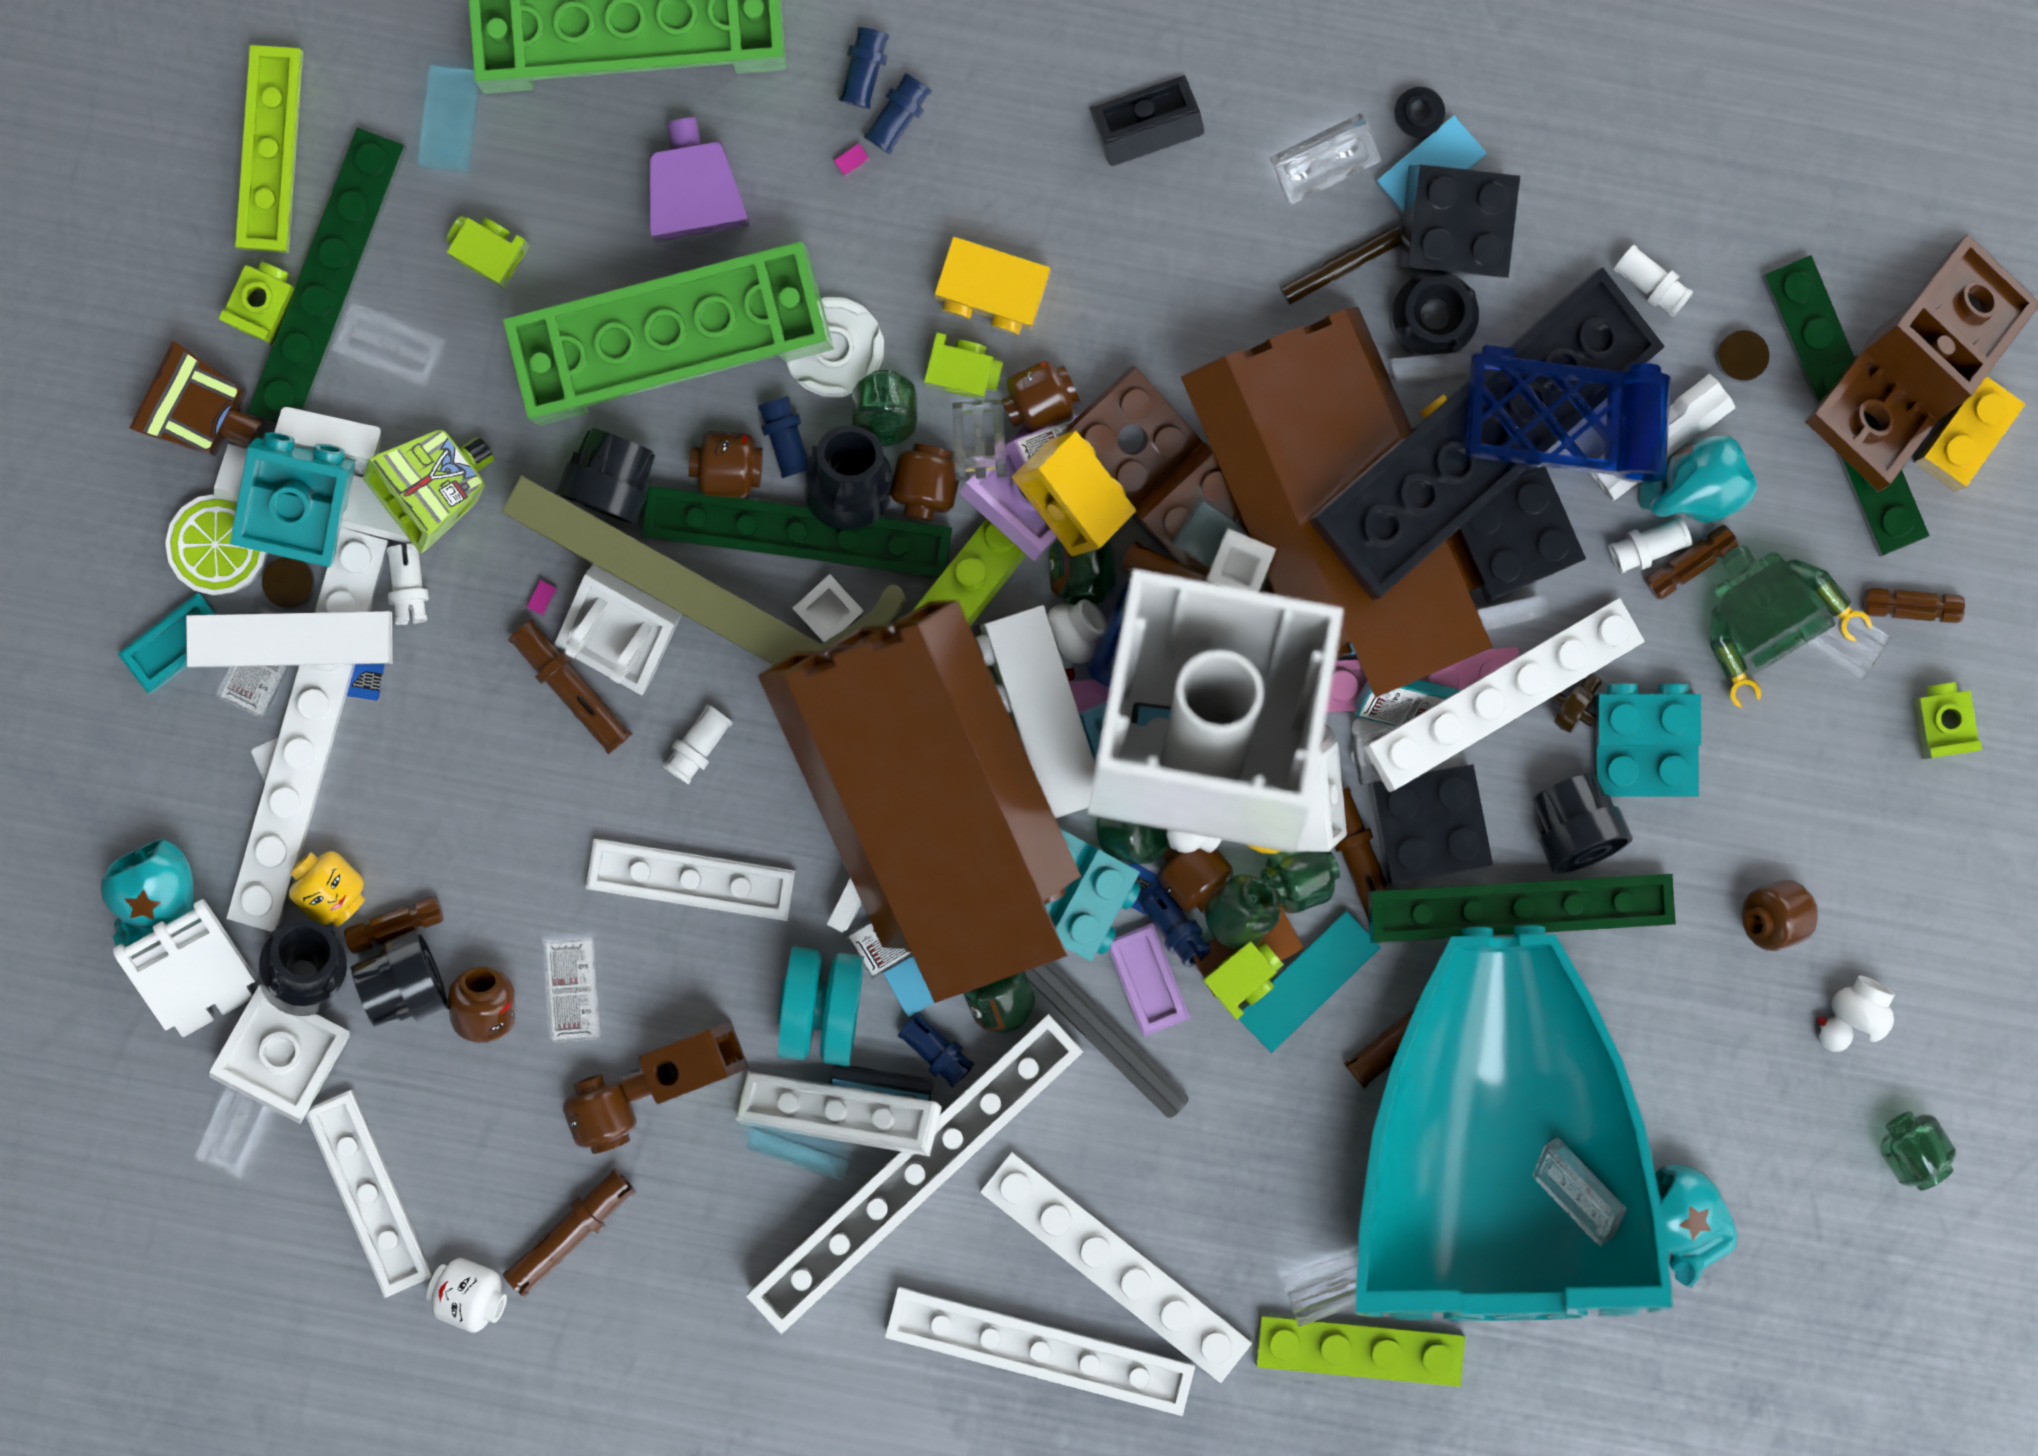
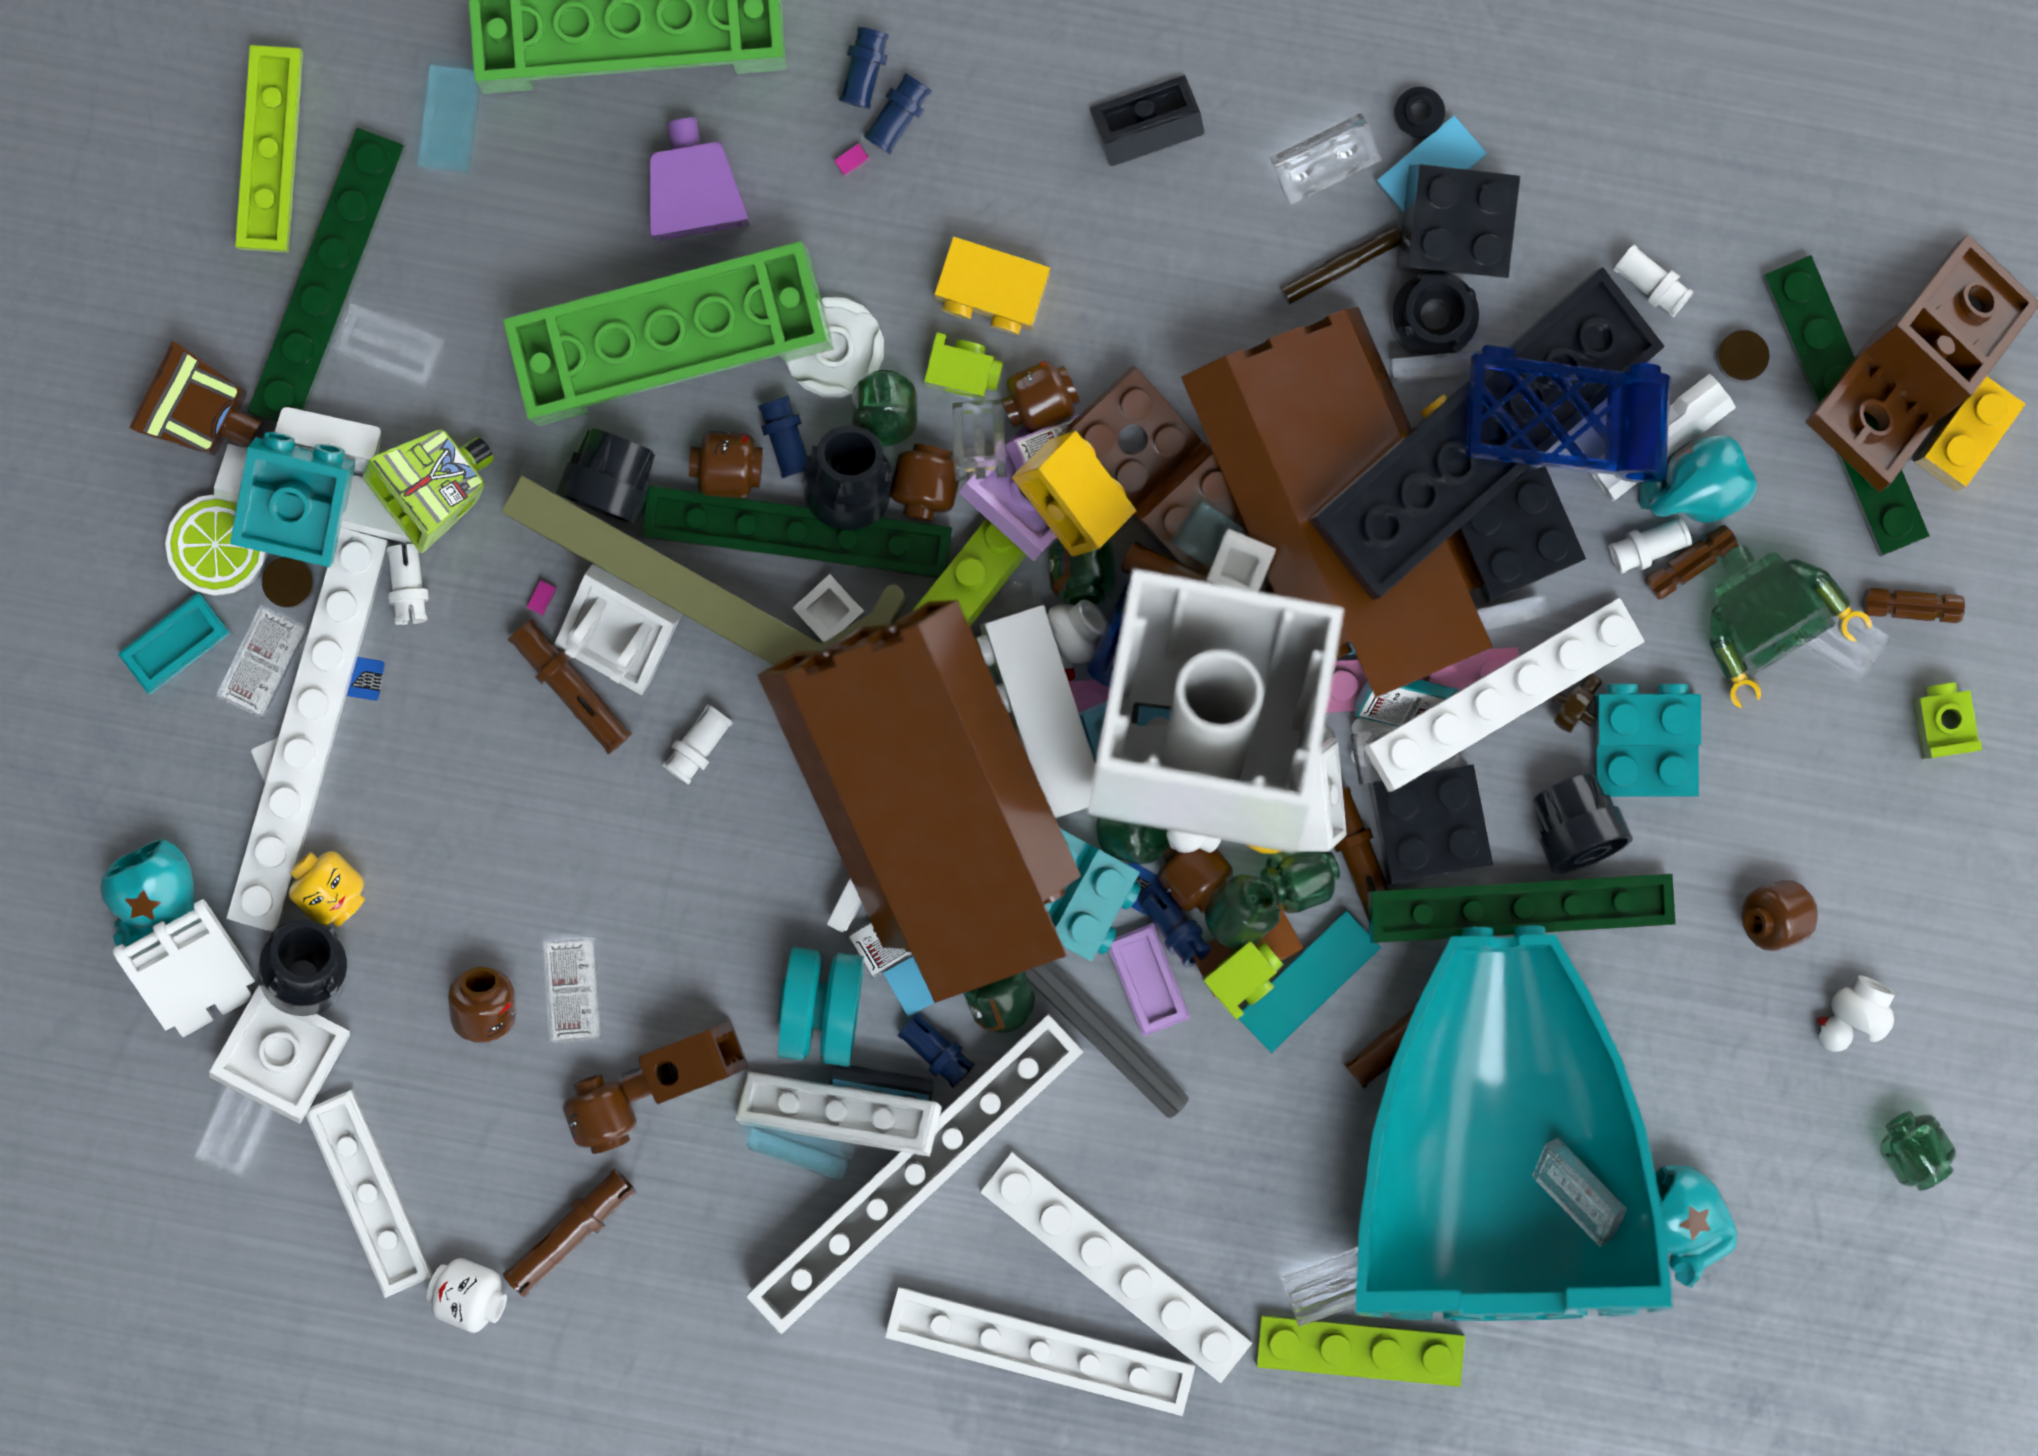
(260, 321): lime brick -> none
(289, 639): white tile -> none
(393, 924): reddish brown axle -> none
(401, 981): black piece -> none
(486, 249): lime brick -> none
(690, 879): white tile -> none

